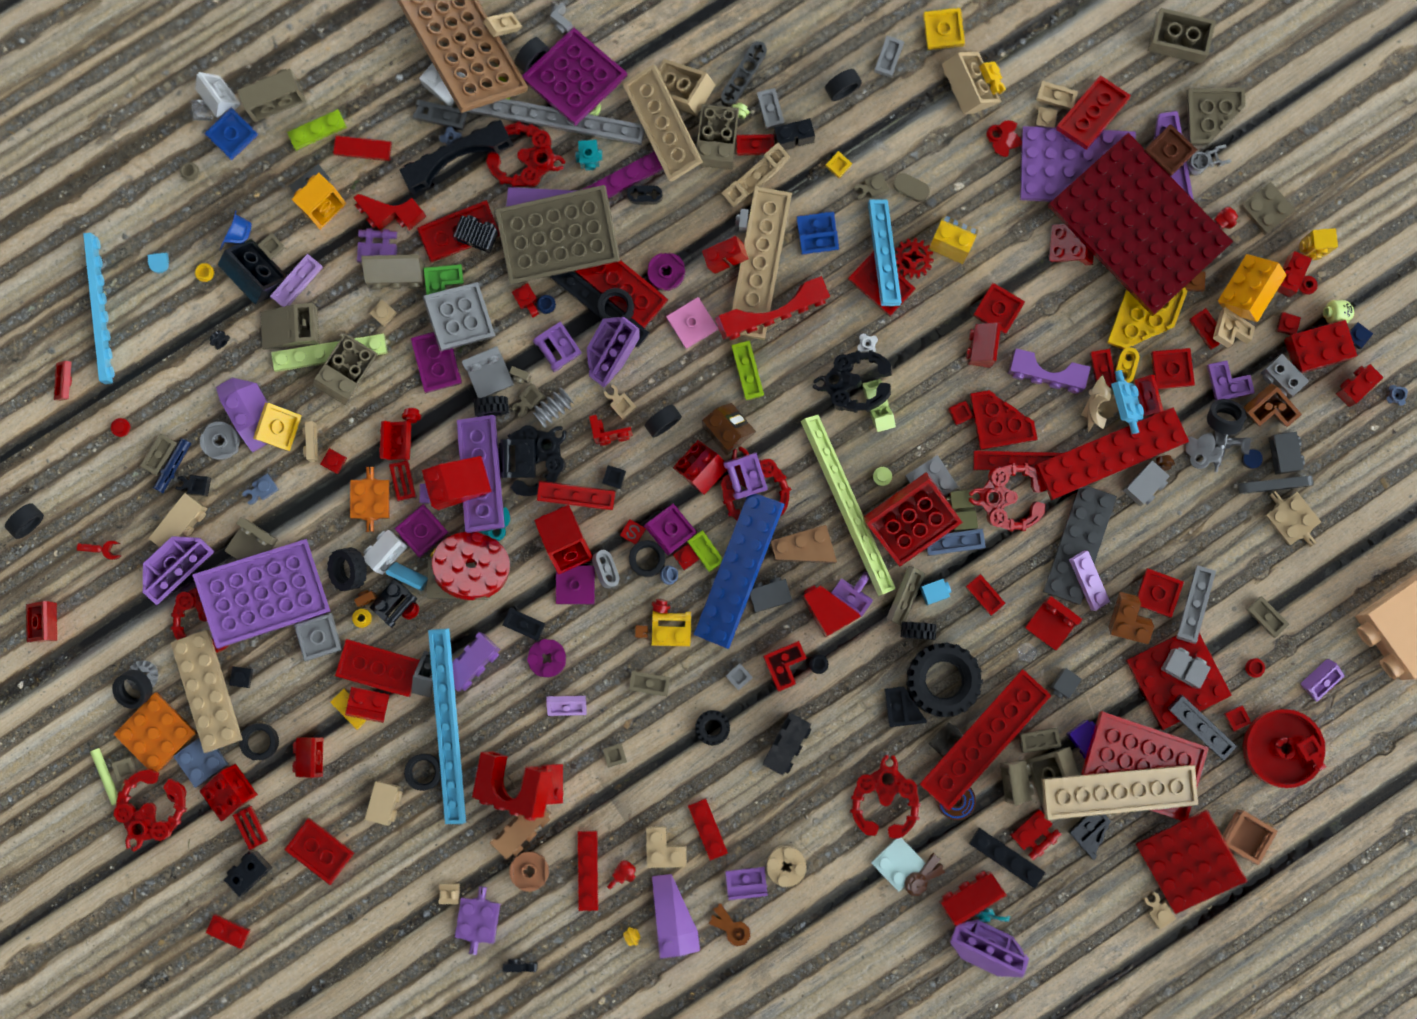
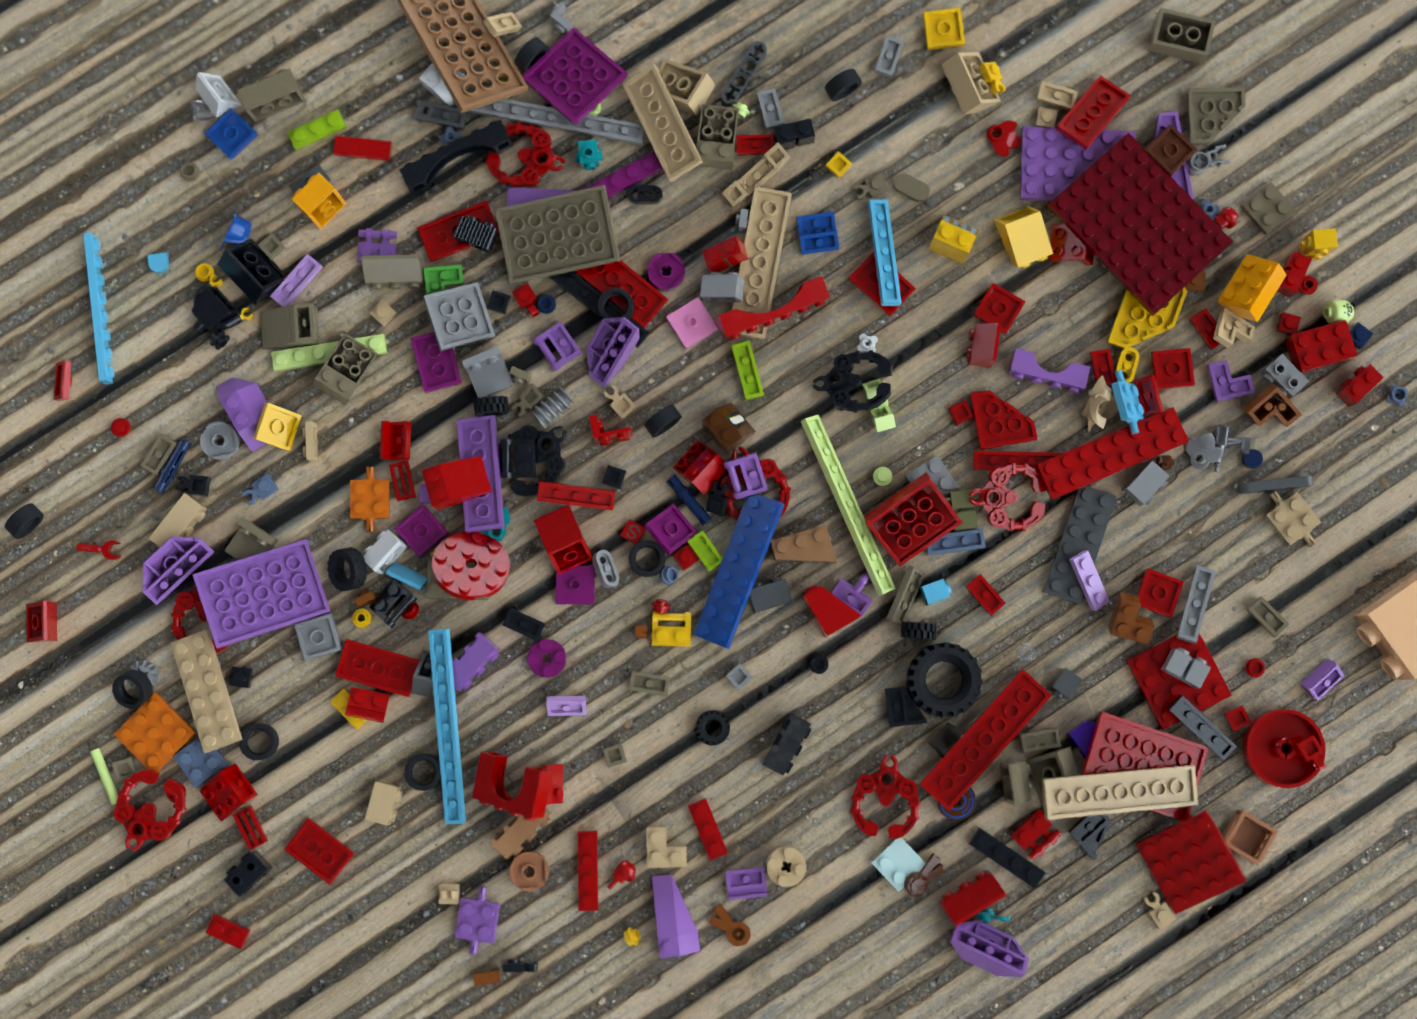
(214, 309): none -> black torso
(308, 757): red slope -> none
(333, 461): red plate -> none
(381, 214): red arch -> none
(411, 415): red plate -> none
(484, 978): none -> dark orange piece
(498, 302): none -> black plate
(688, 499): none -> dark blue pin
(717, 501): none -> black plate
(722, 287): none -> light grey brick
(779, 662): red brick -> none
(920, 258): red gear -> none
(1024, 236): none -> yellow slope
(1052, 623): red bracket -> none
(1213, 208): none -> sand blue plate
(1221, 425): black tyre -> none
(1286, 453): dark grey brick -> none

